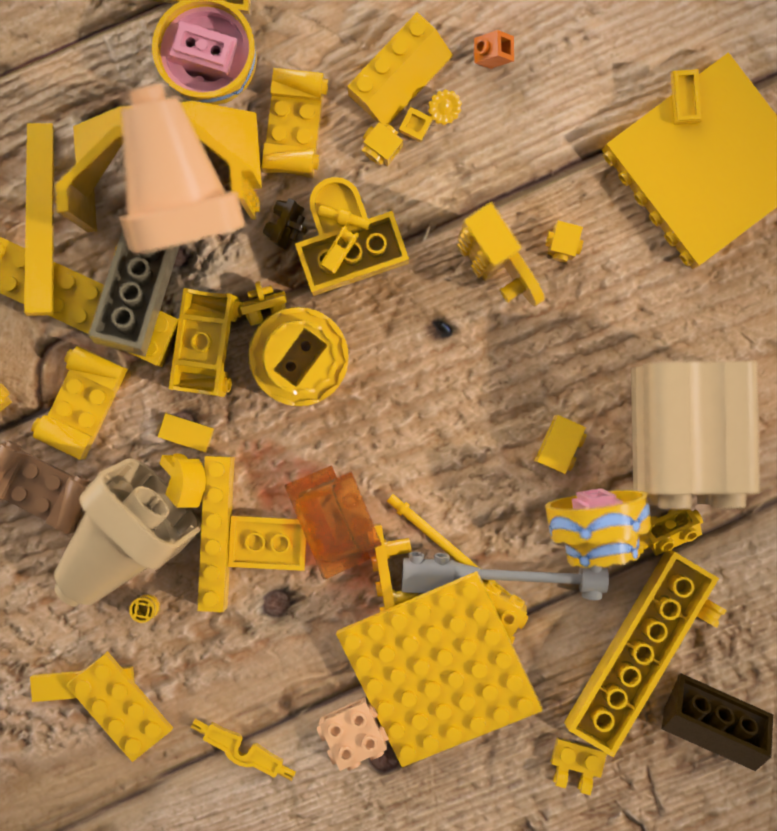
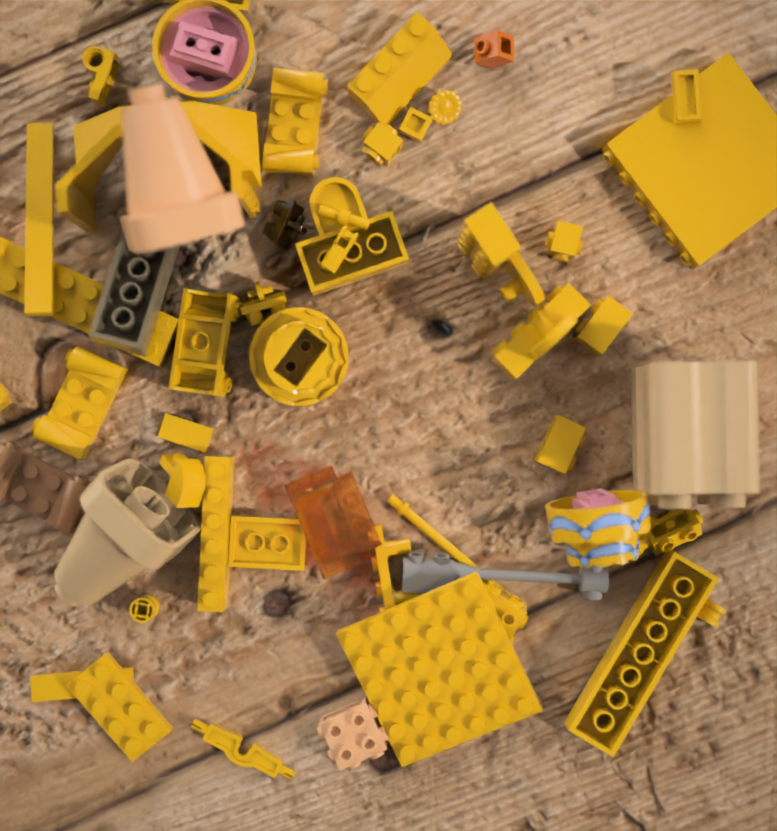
(104, 73): none -> yellow plate
(542, 332): none -> yellow brick
(579, 758): yellow plate -> none
(602, 326): none -> yellow piece
(719, 722): dark brown slope -> none

